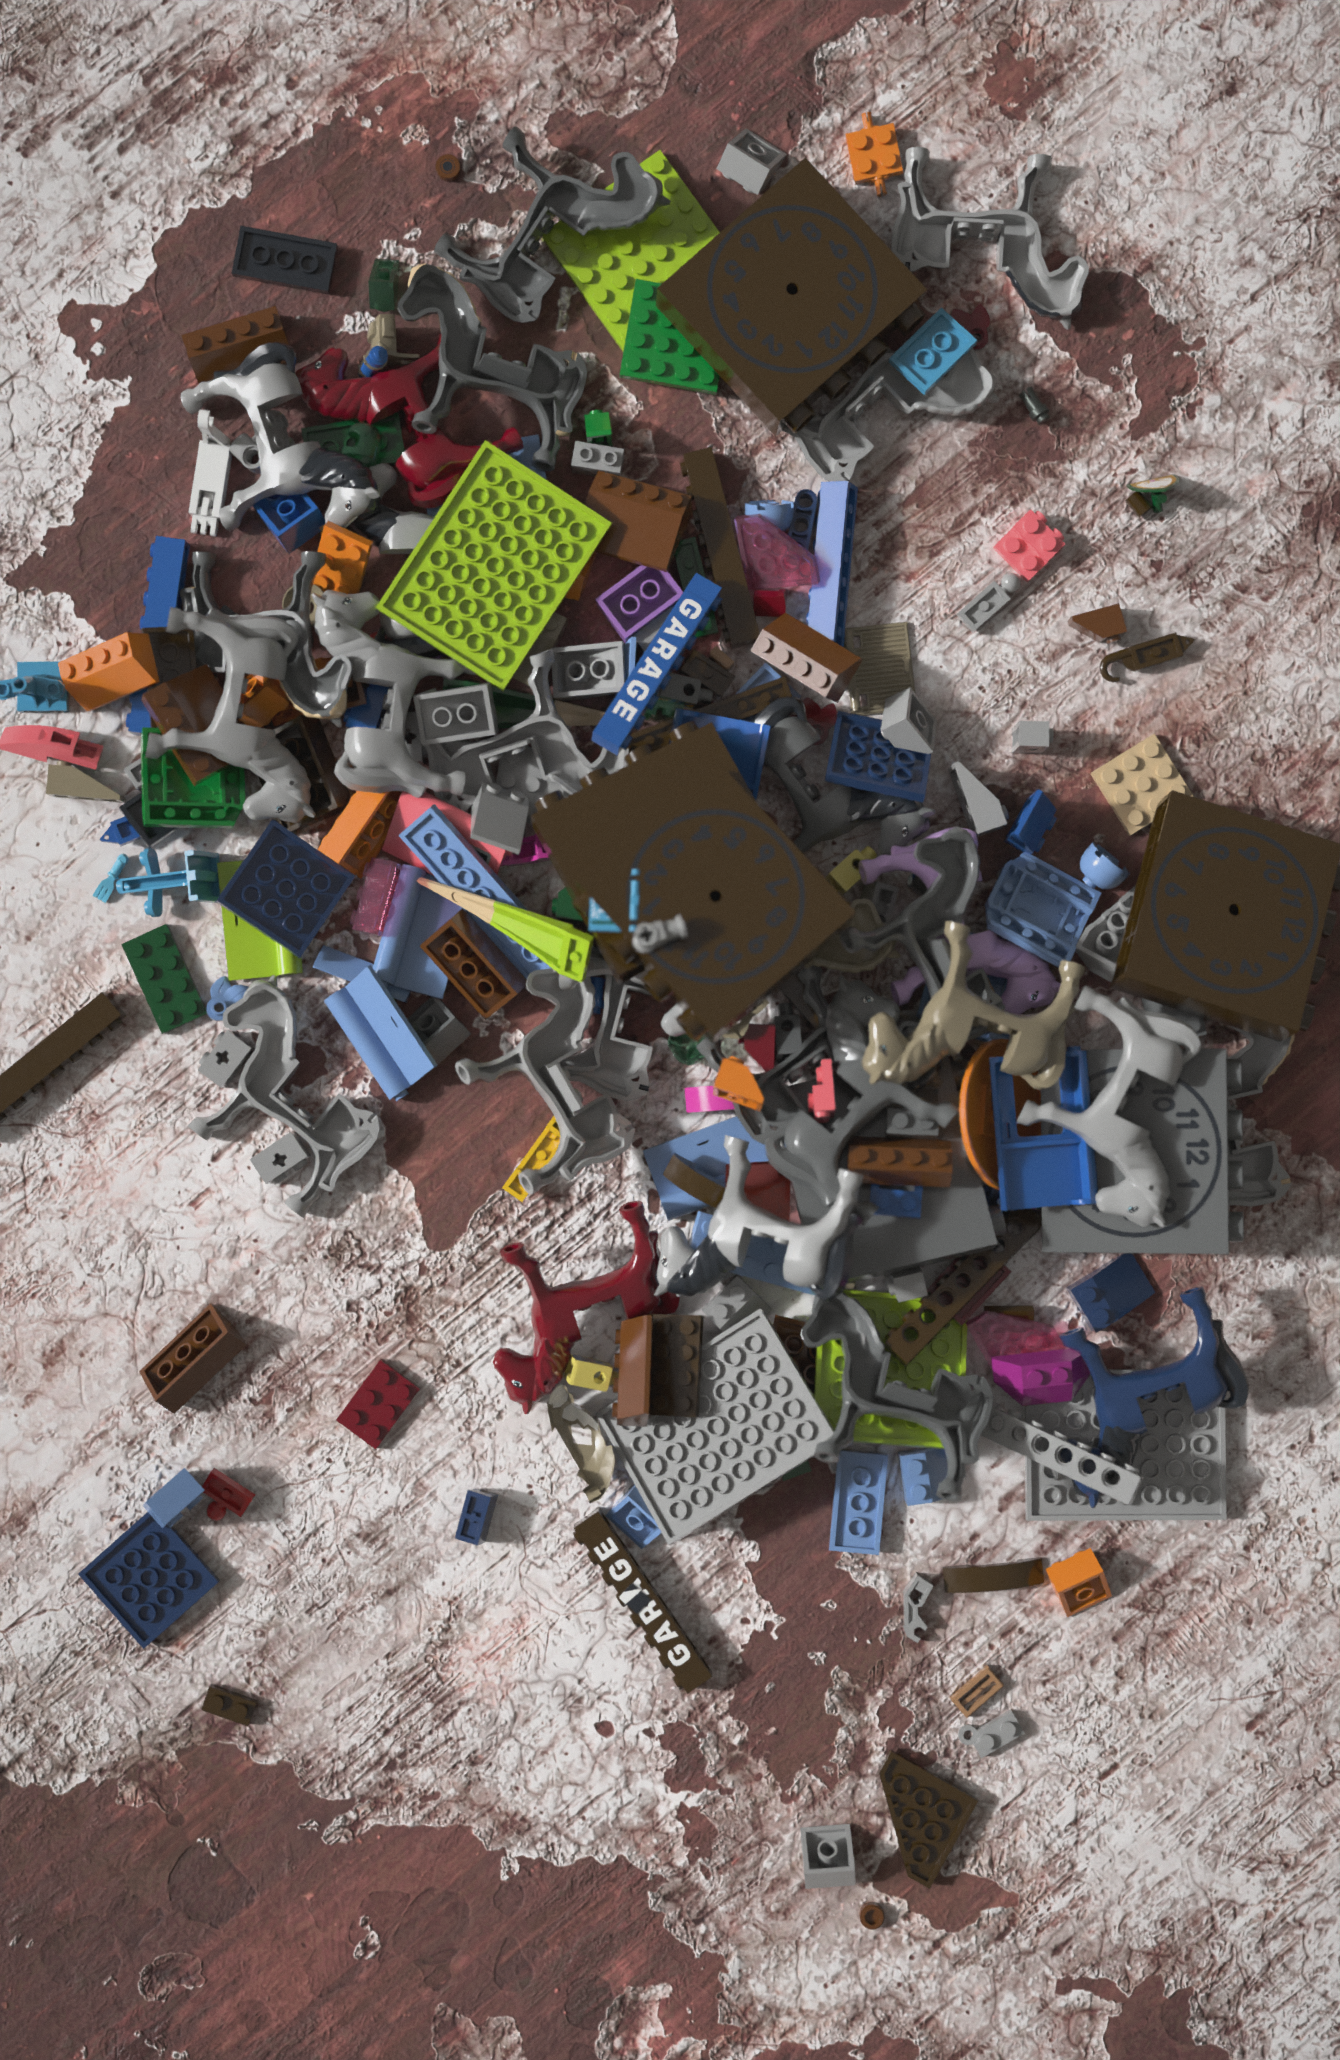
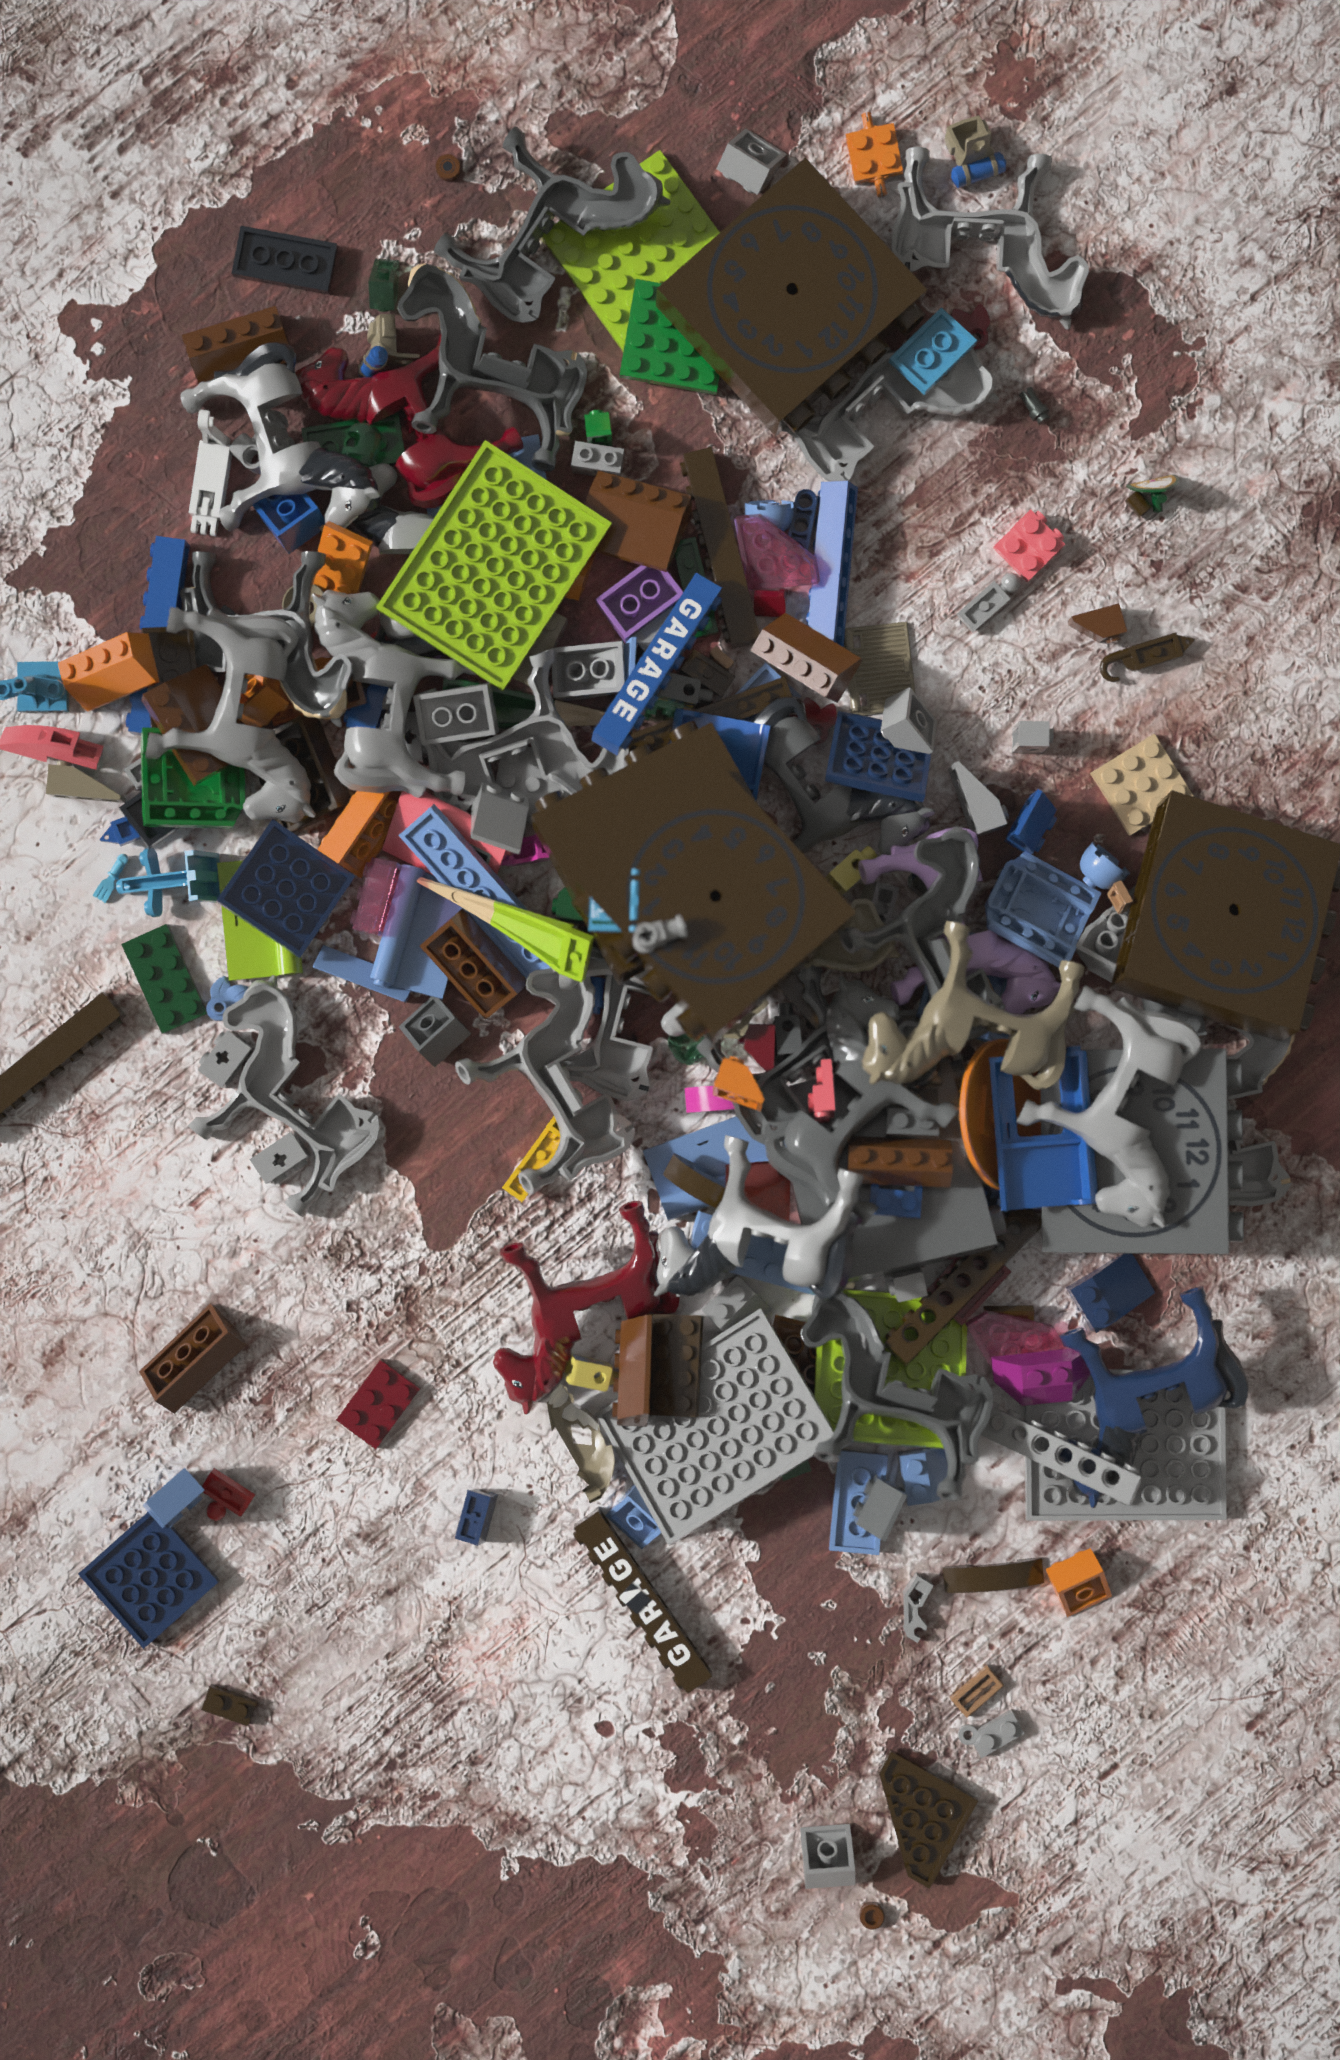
(381, 1033): medium blue door -> none
(879, 1507): none -> slope
(973, 152): none -> dark tan piece
(1120, 897): none -> medium nougat tile

